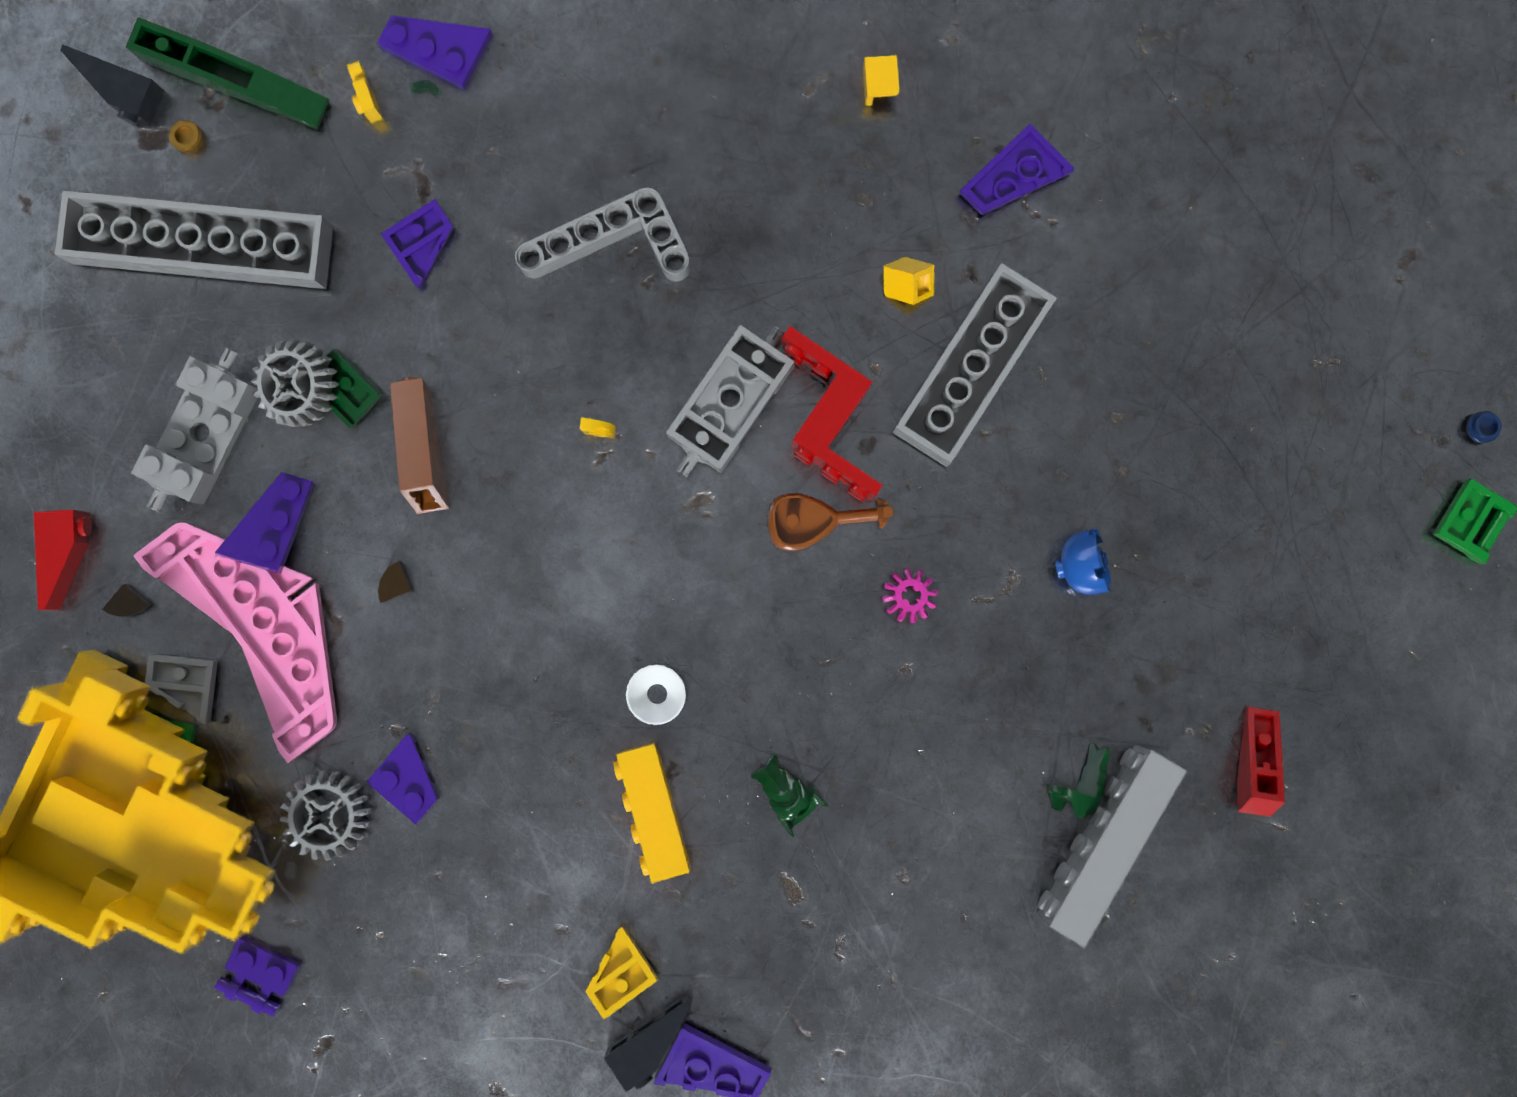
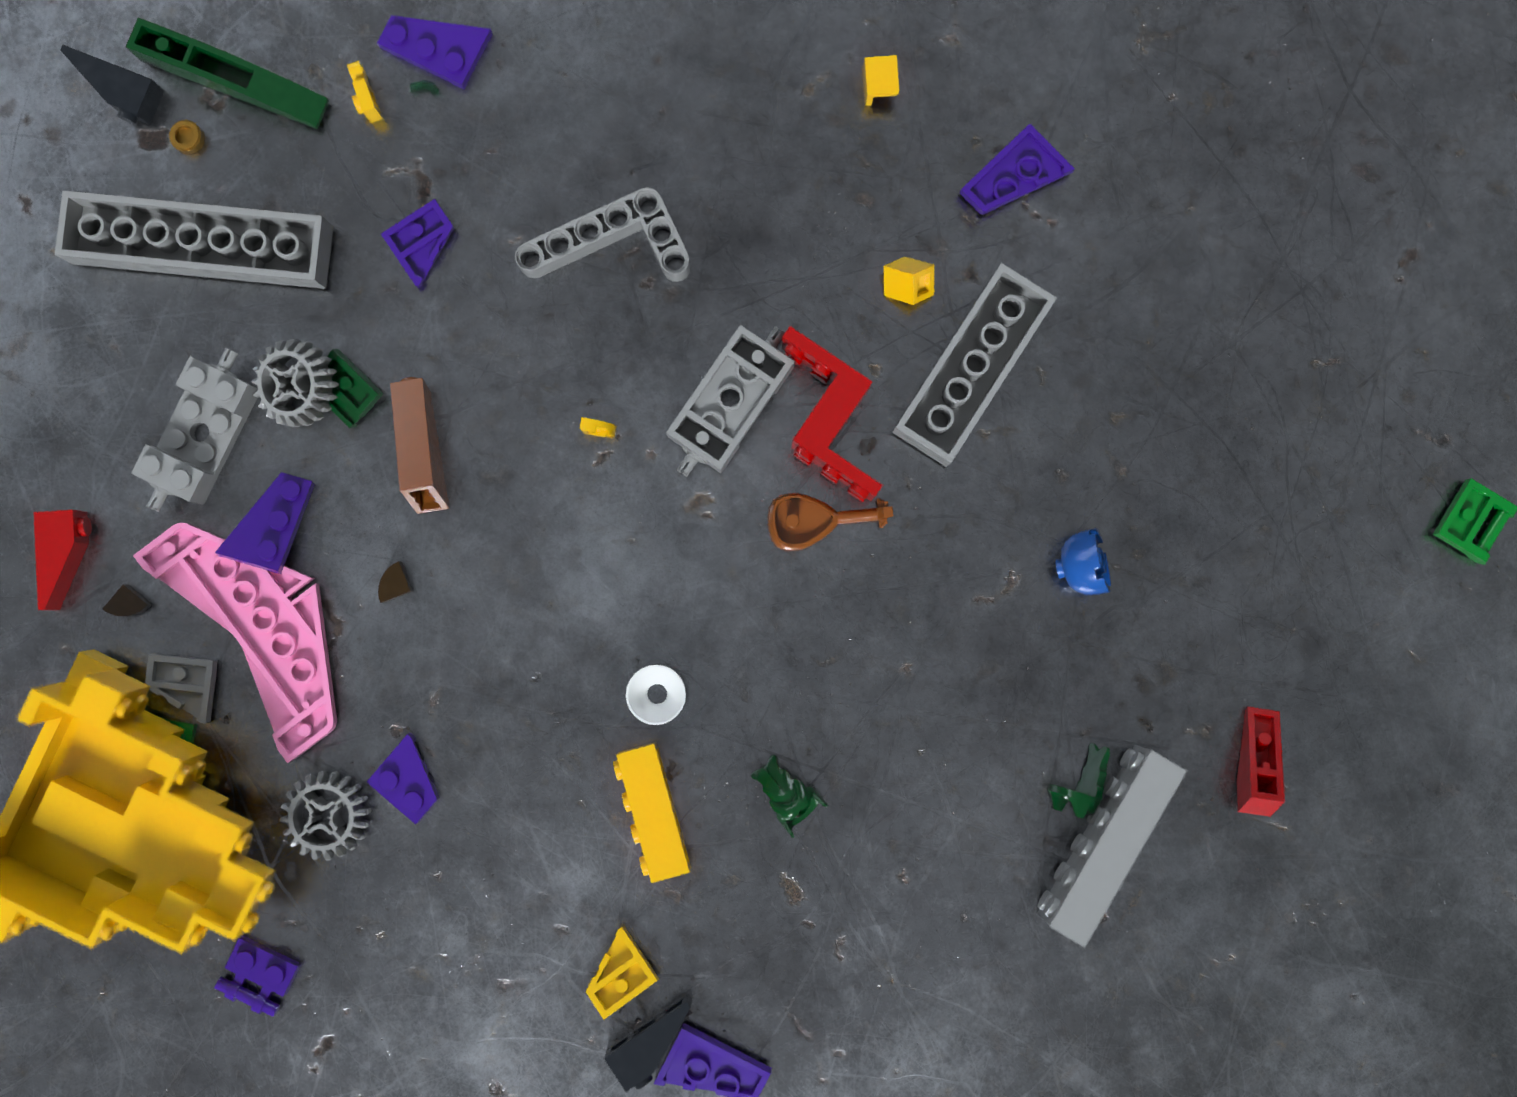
(916, 586): dark pink gear -> none
(1484, 427): dark blue plate -> none

